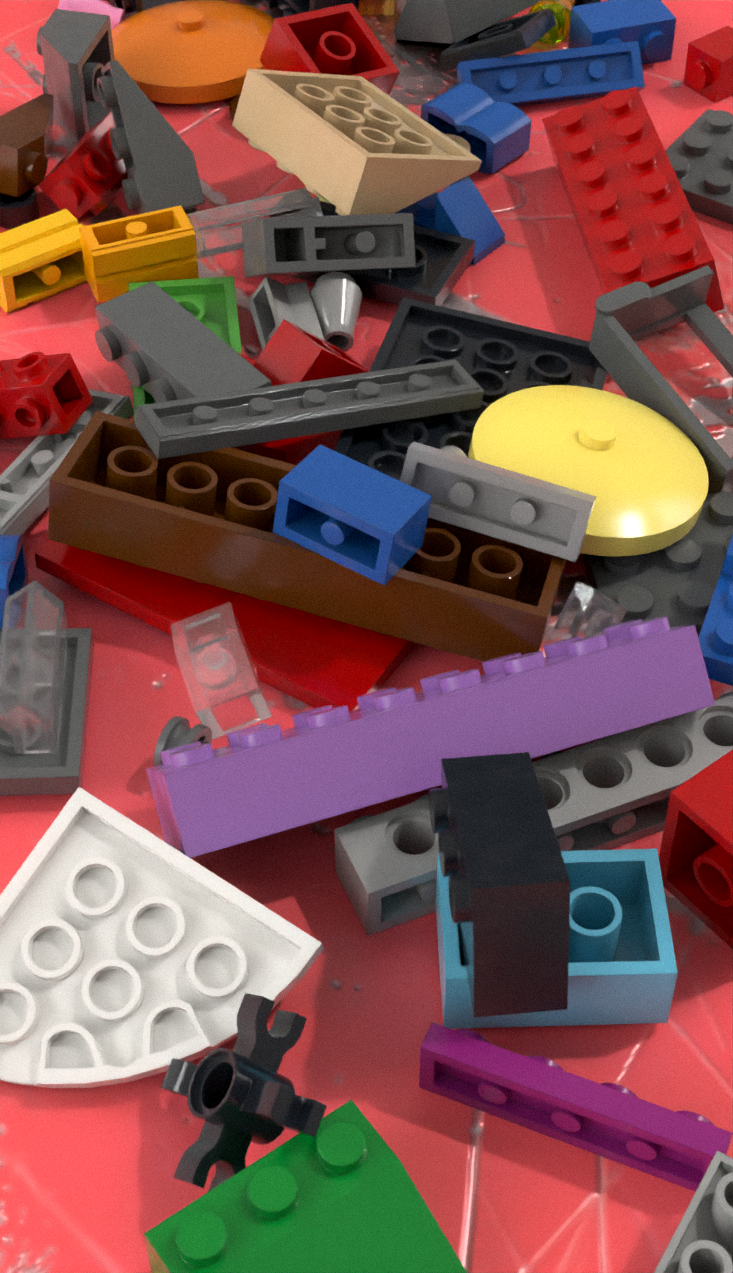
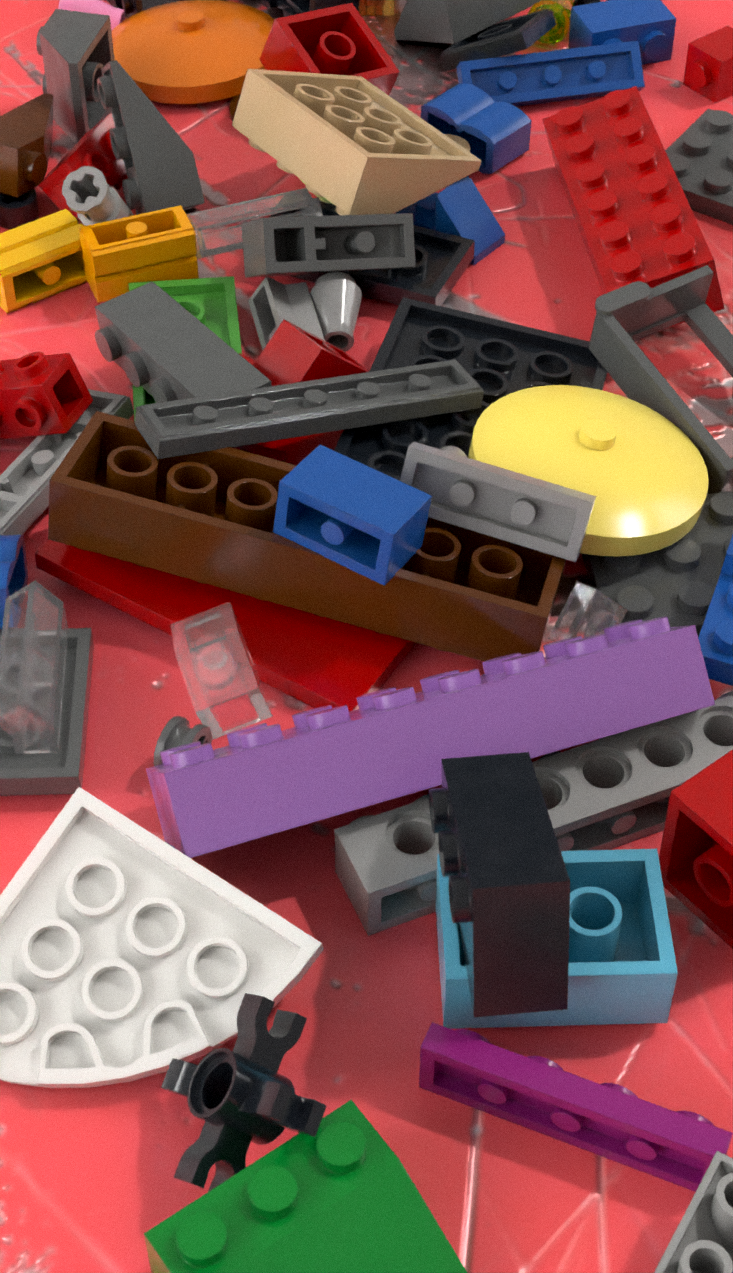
(93, 197): none -> light grey piece

